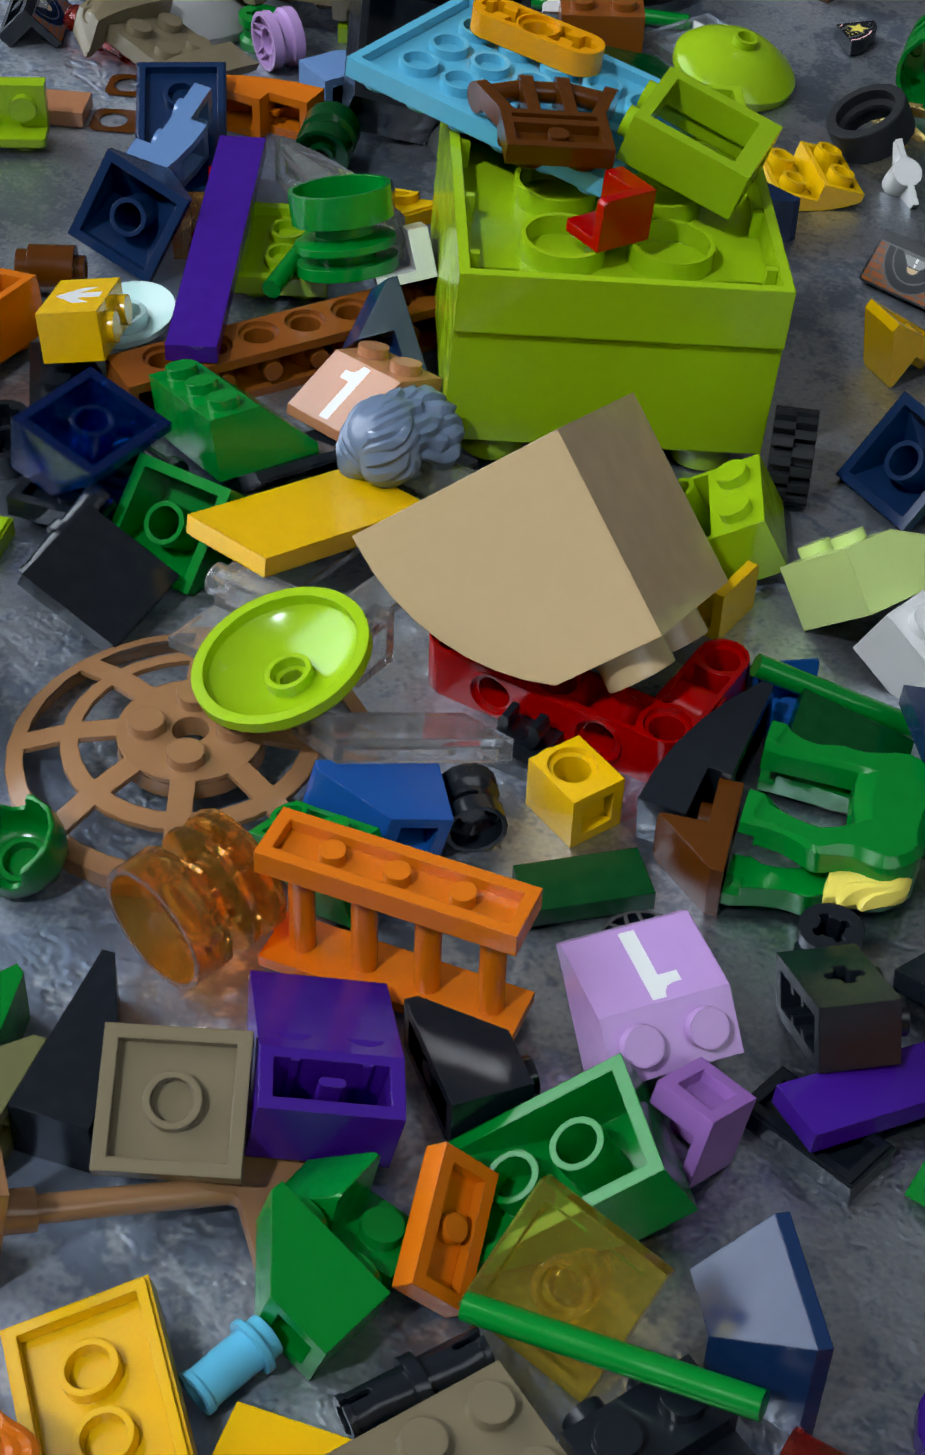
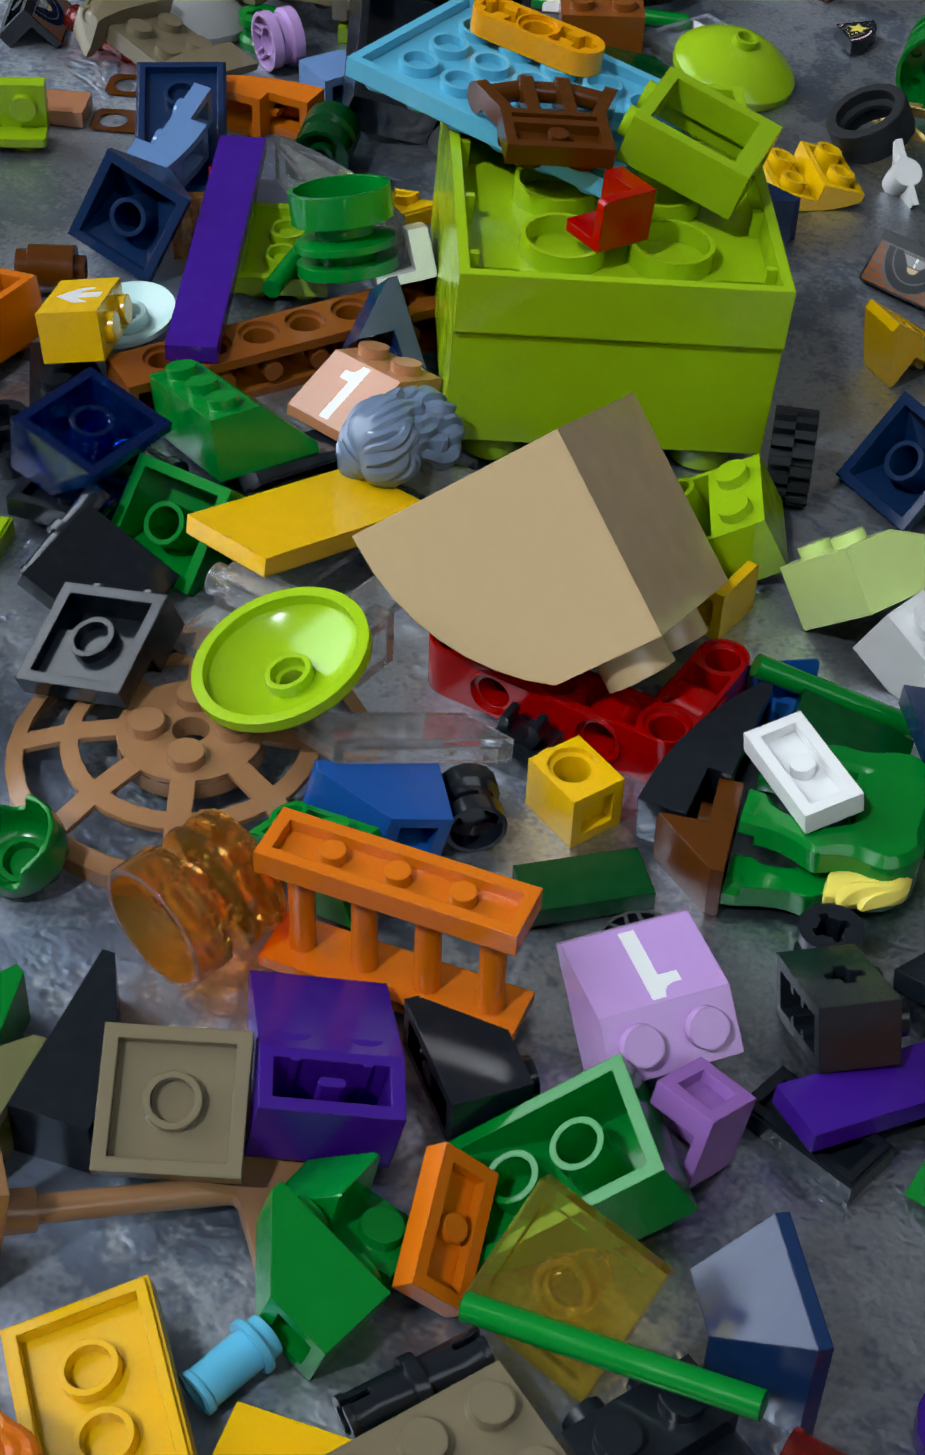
(100, 643): none -> black plate
(803, 772): none -> white plate

